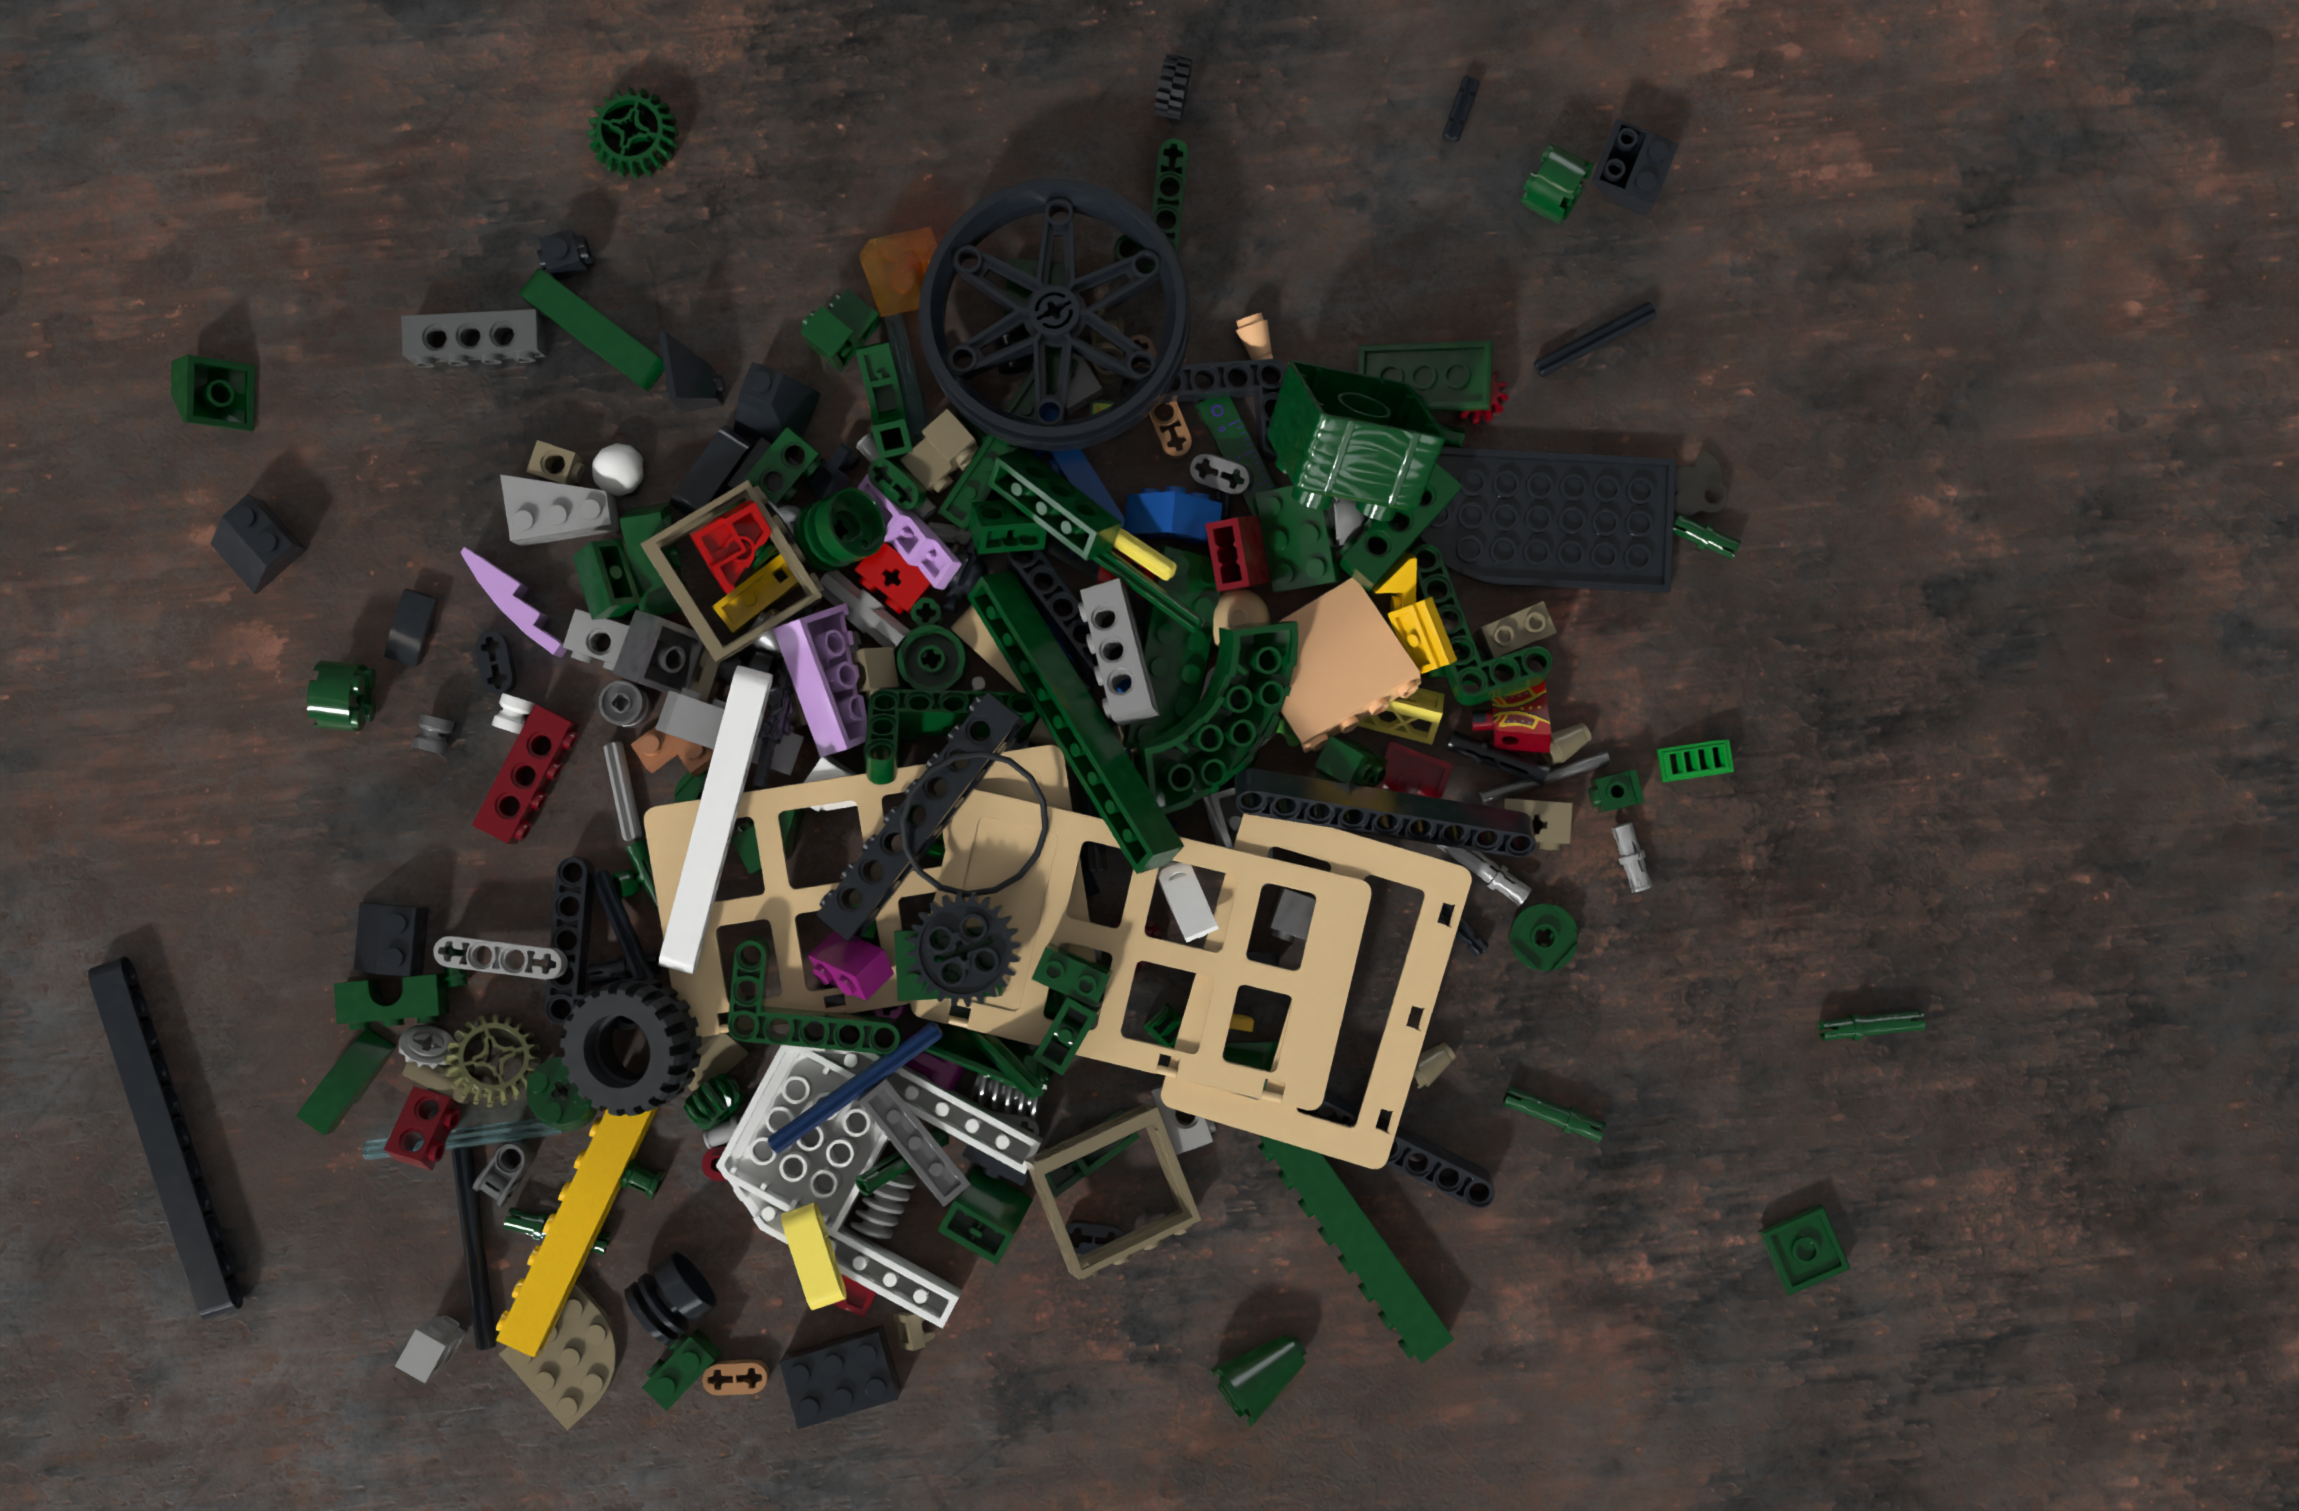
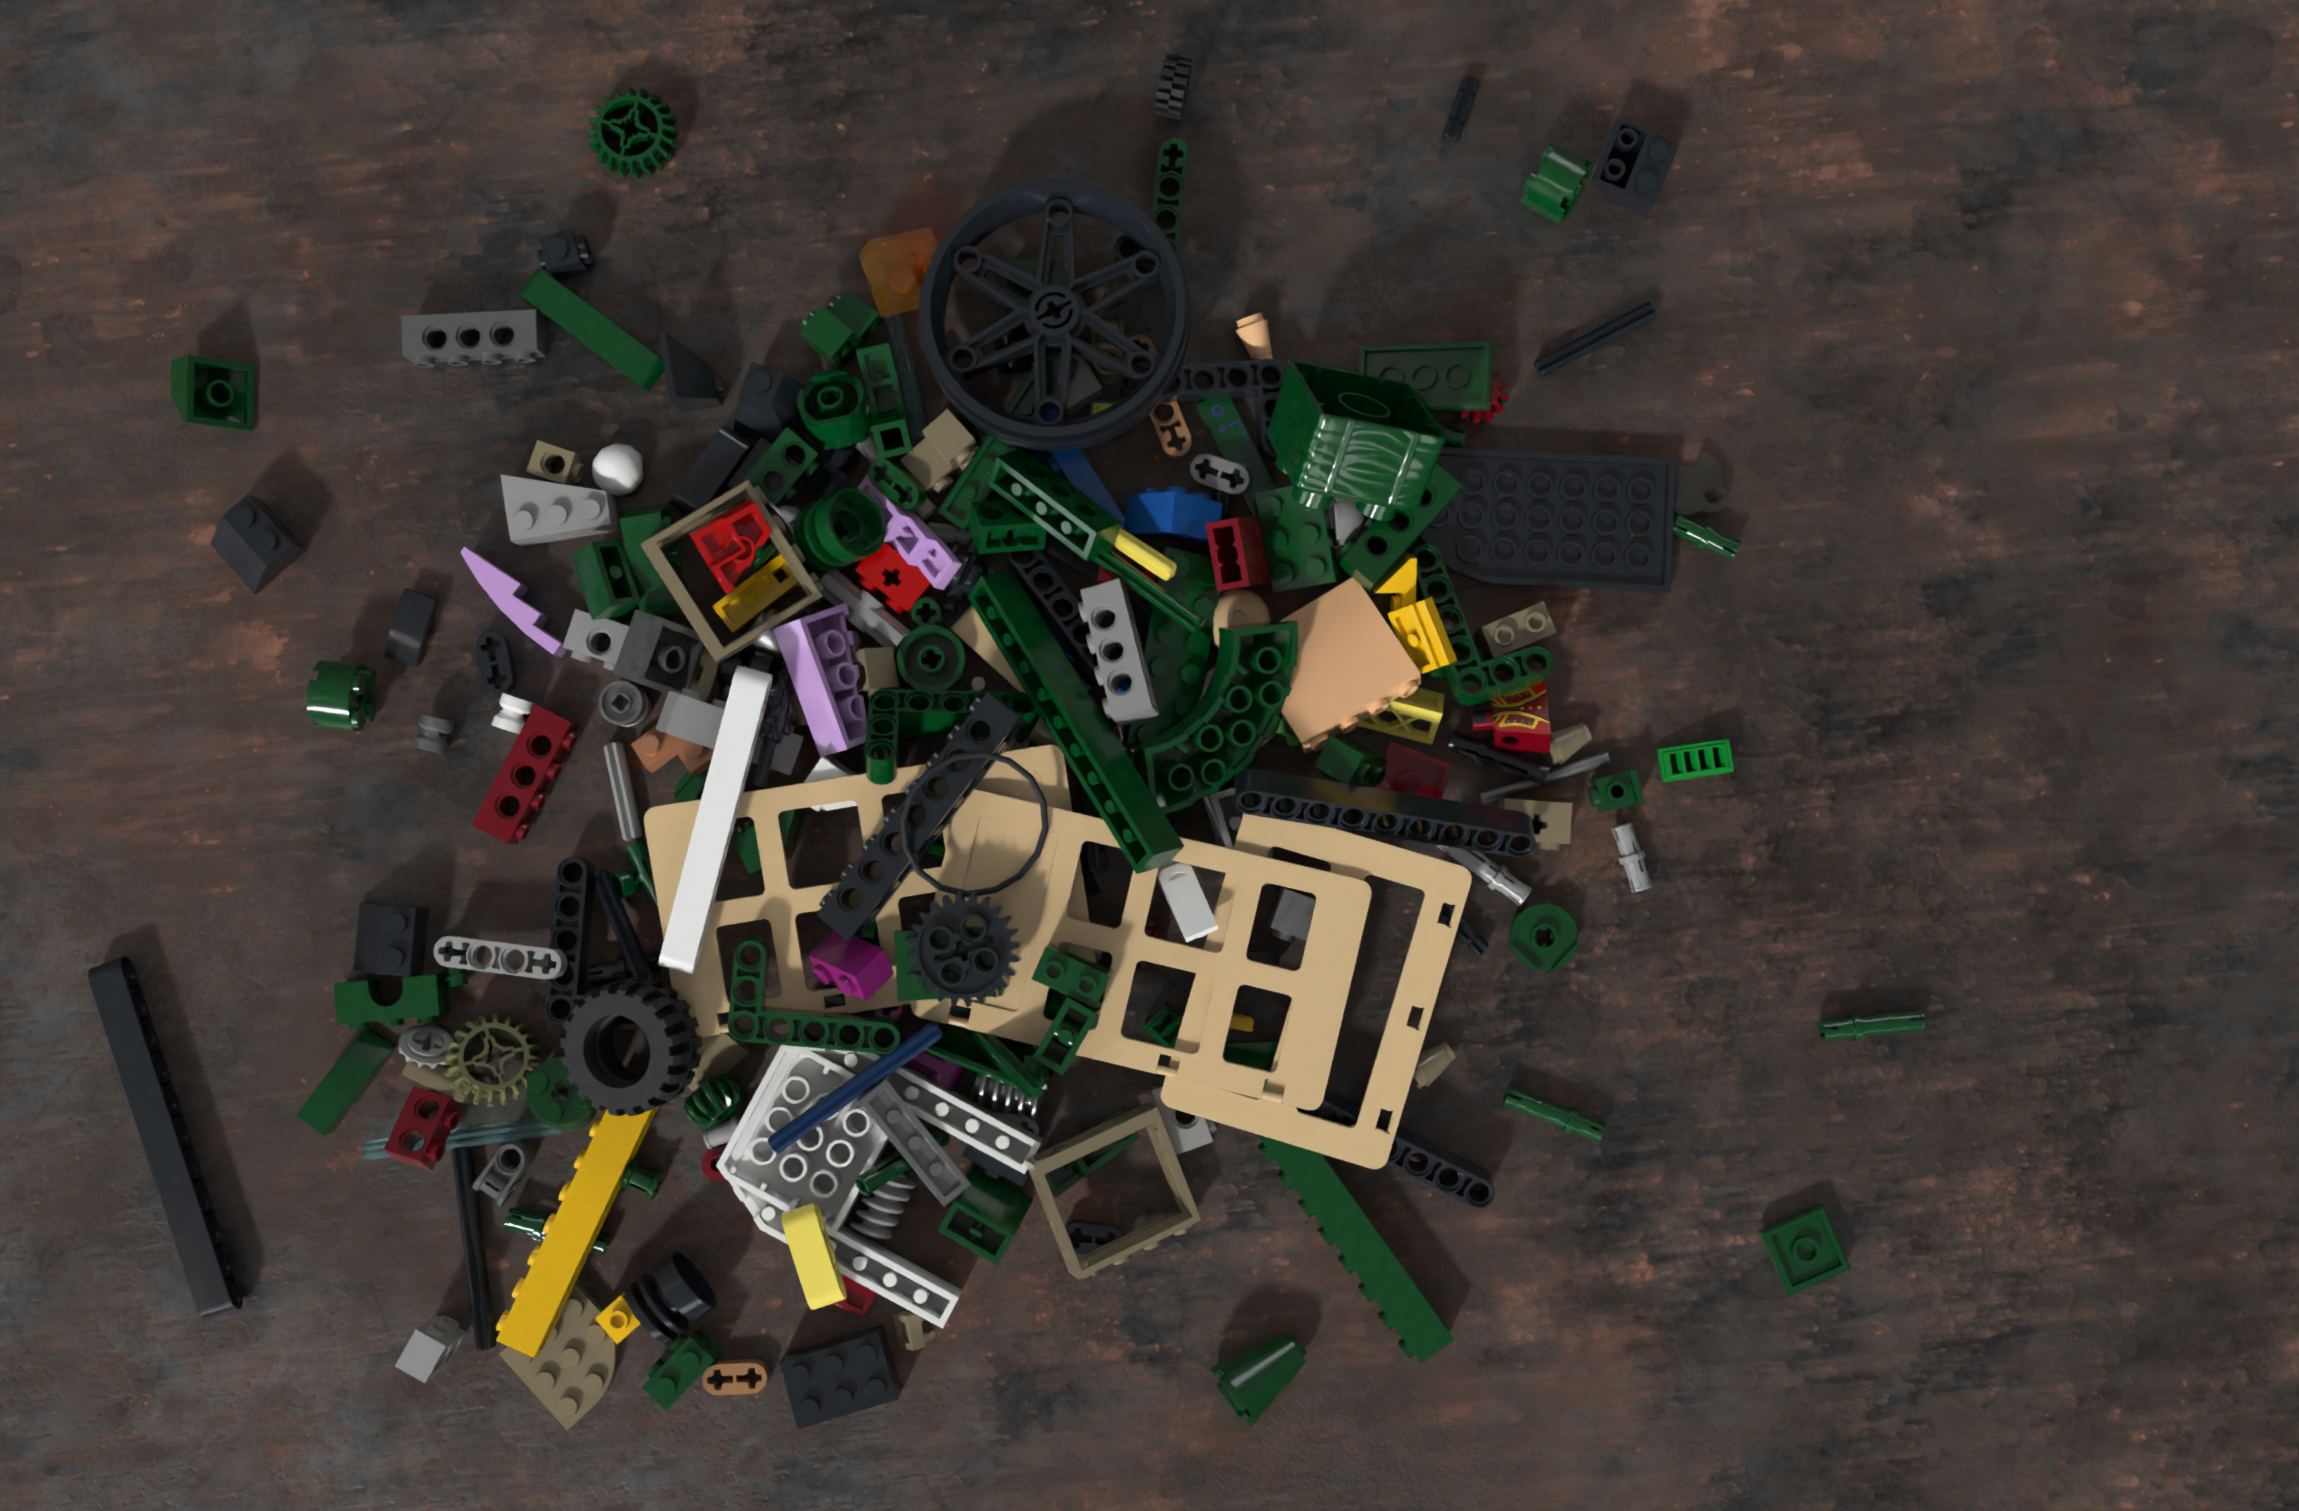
(618, 1319): none -> yellow brick
(835, 410): none -> dark green brick

